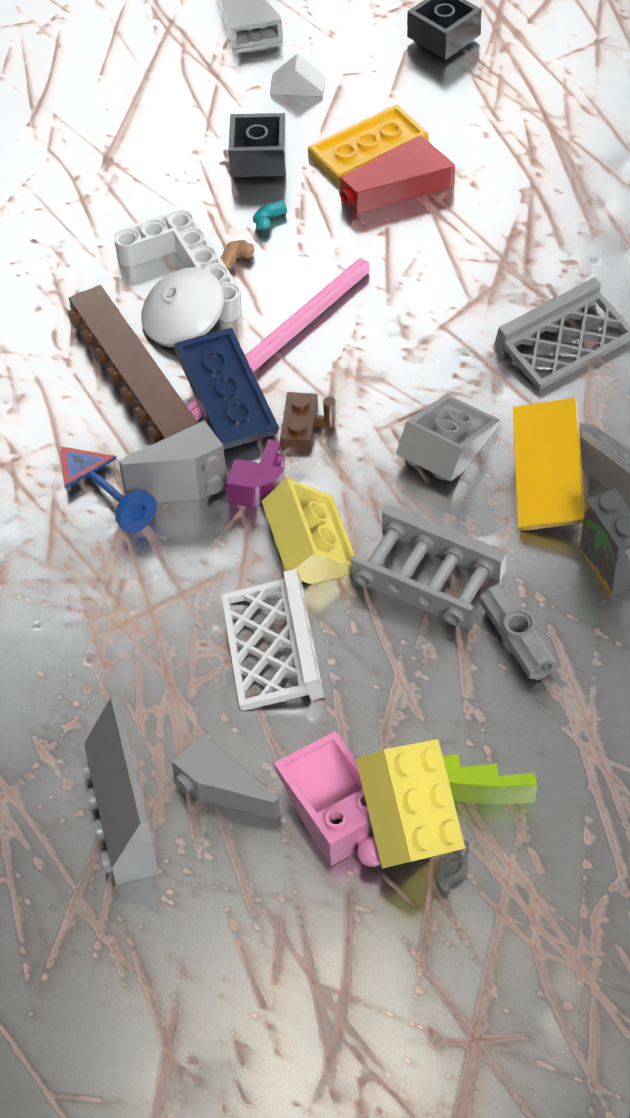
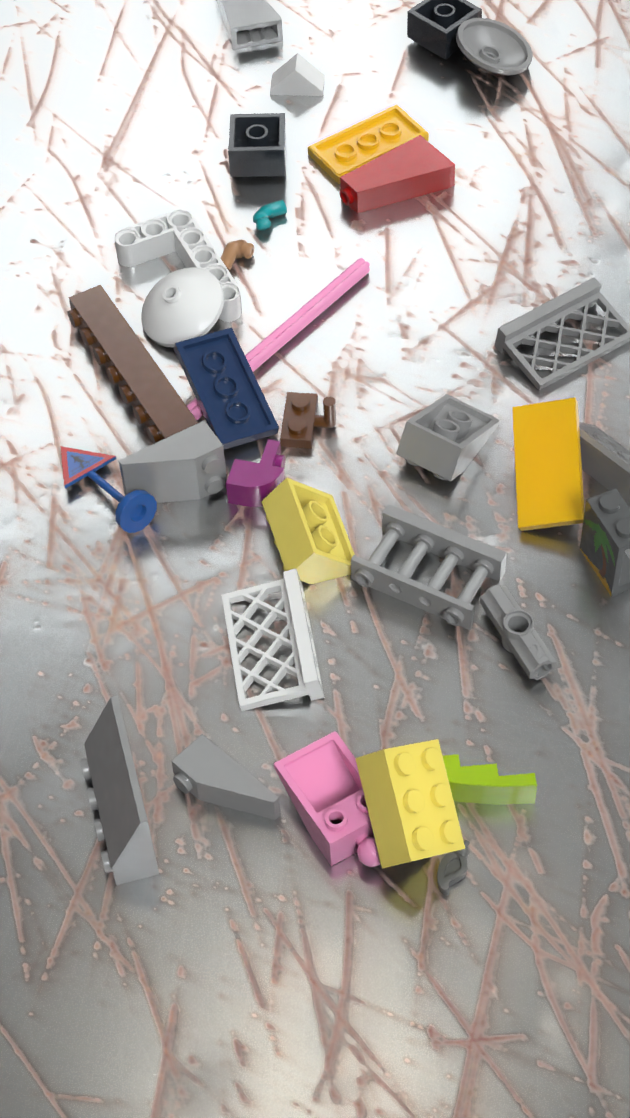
(494, 46): none -> light grey dish

